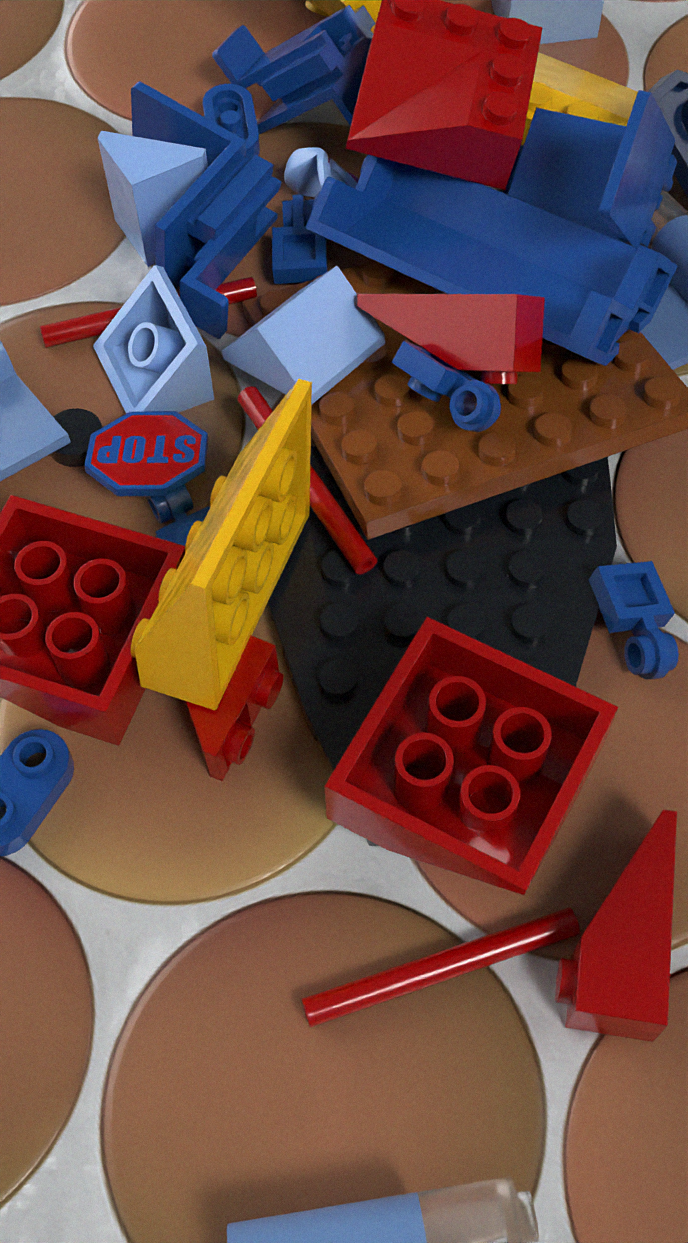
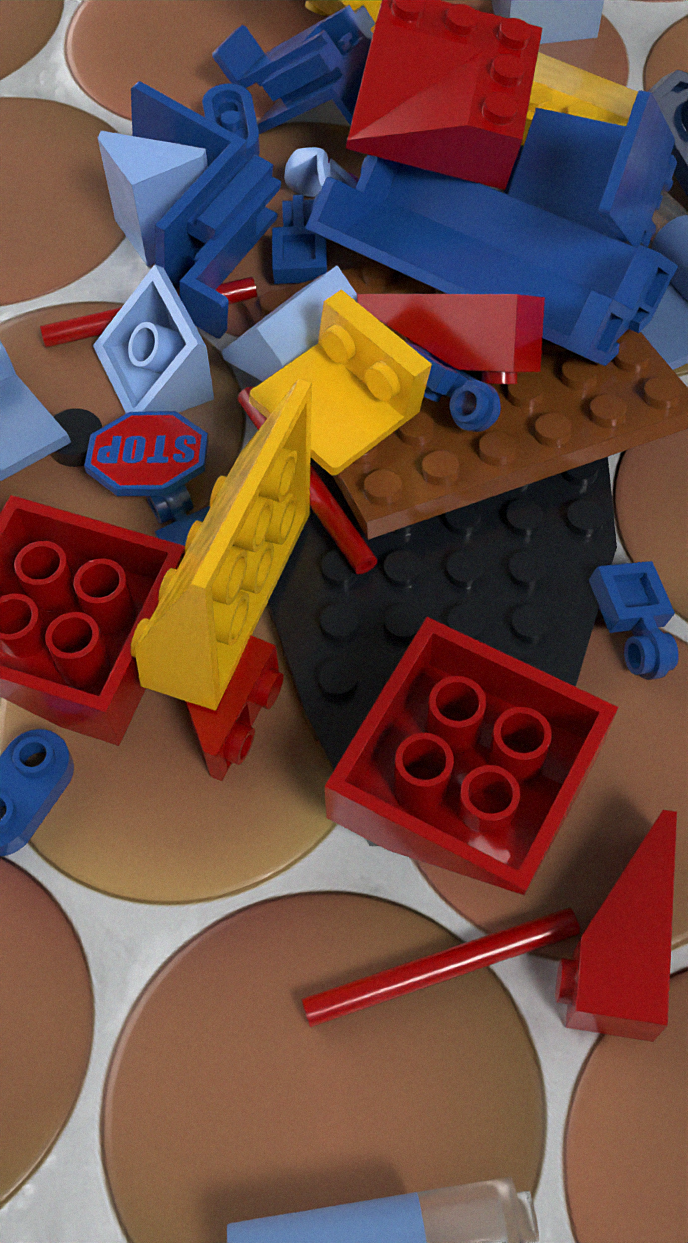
(361, 383): none -> yellow bracket

